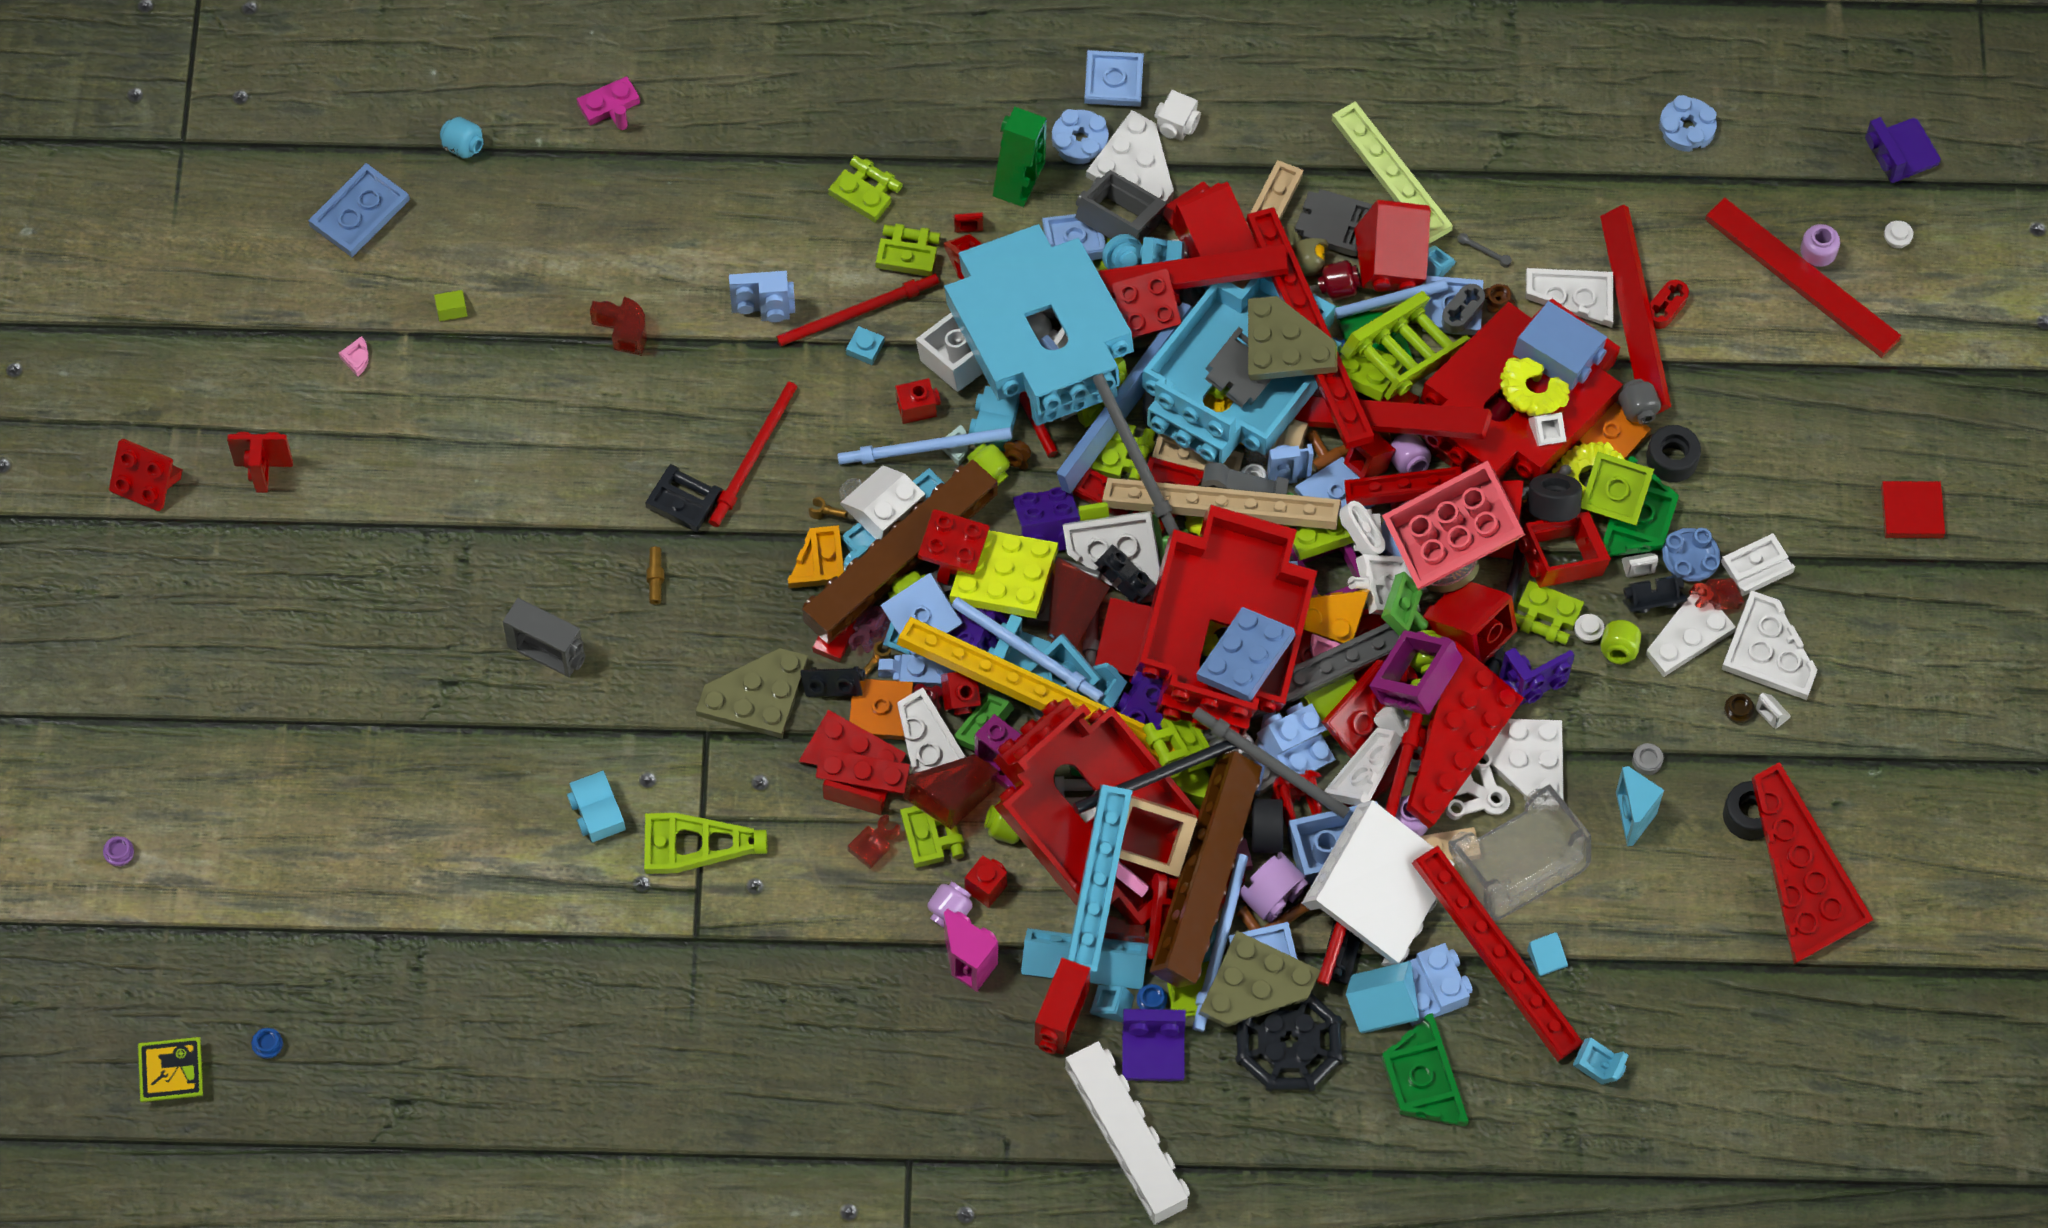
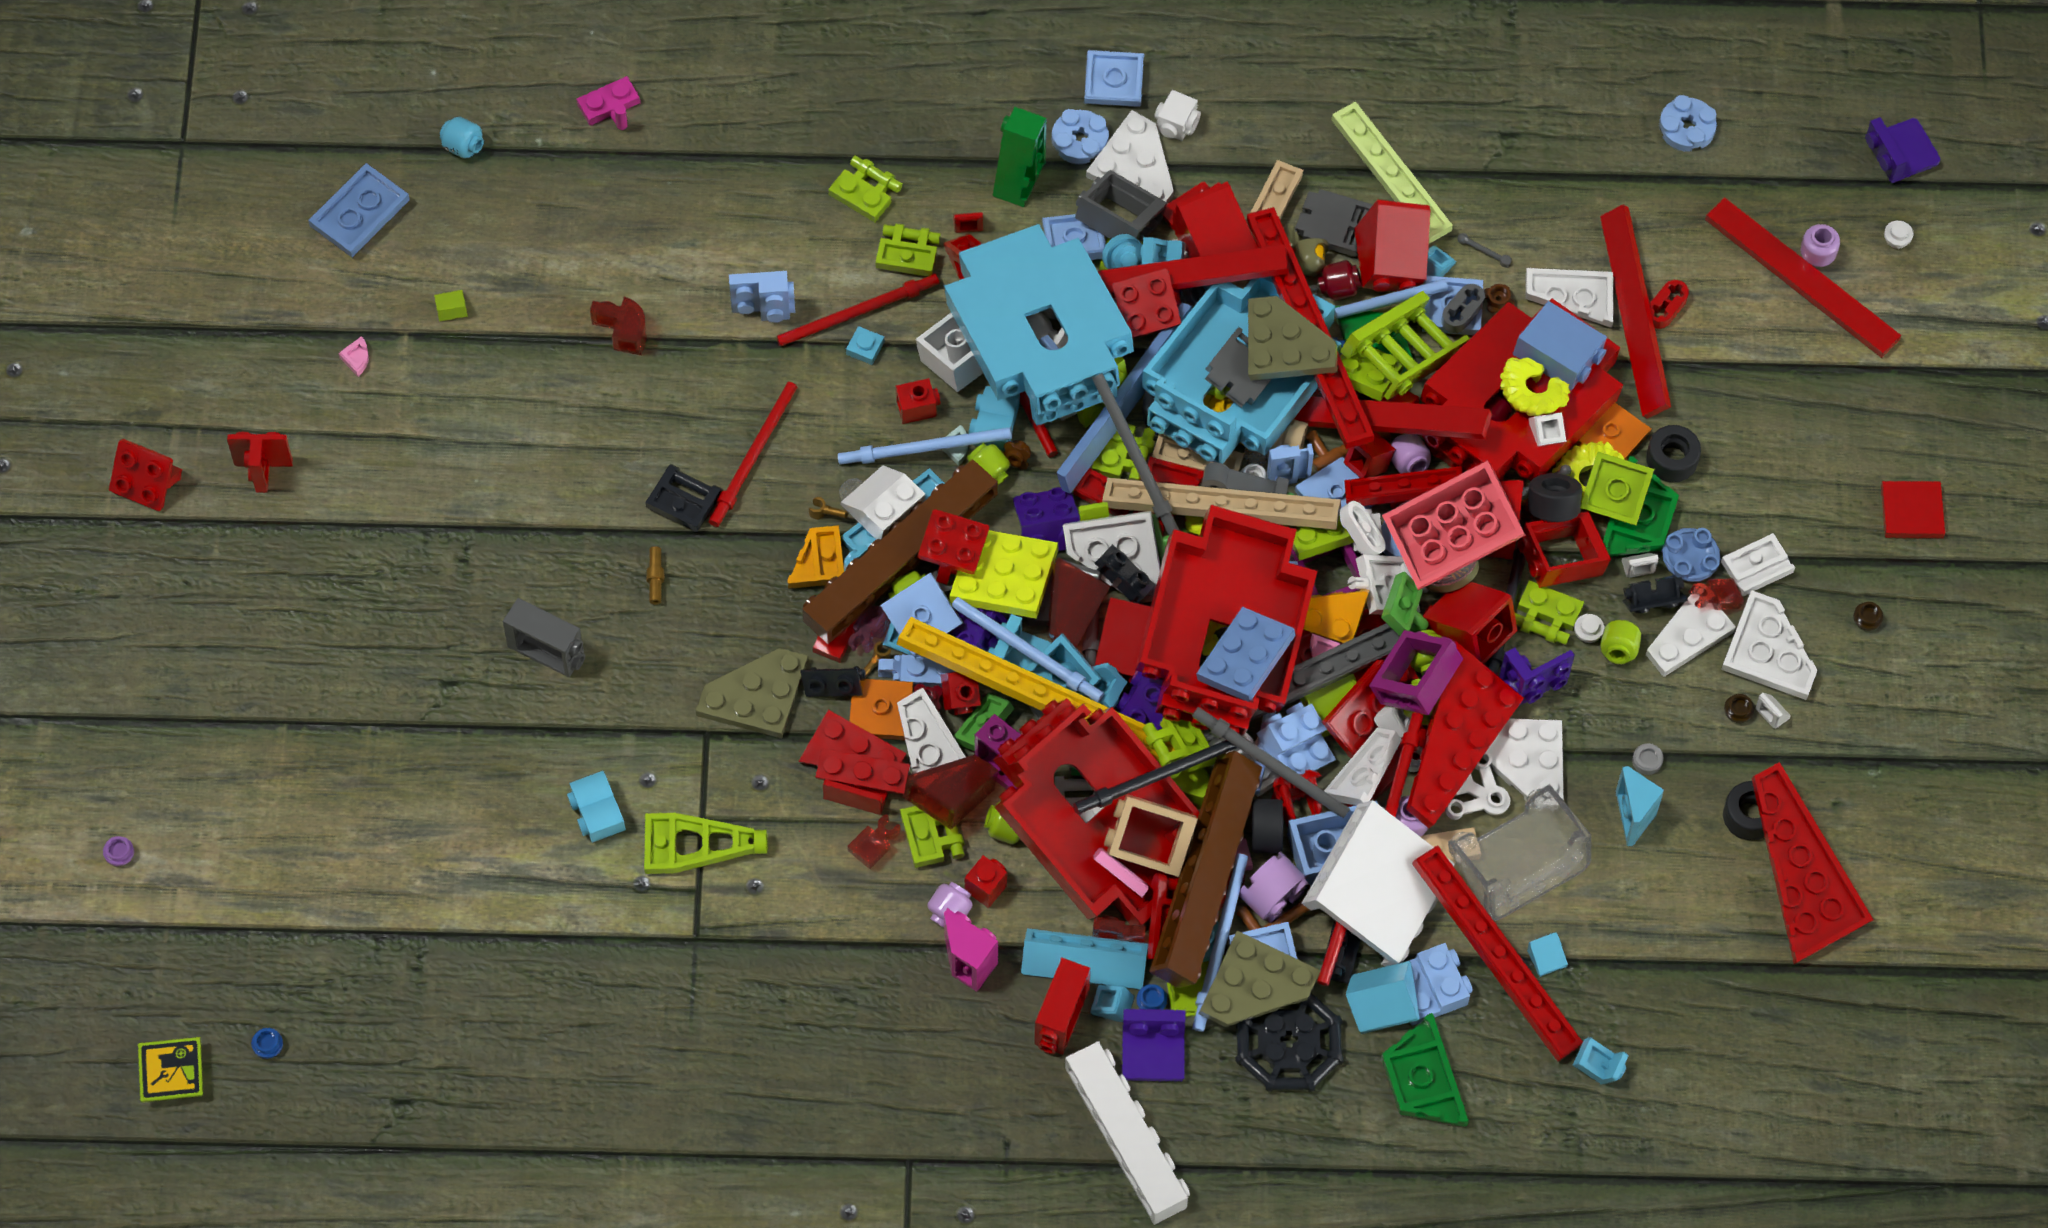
(1099, 876): medium azure plate -> none
(1639, 401): dark grey head -> none
(1868, 616): none -> dark brown plate

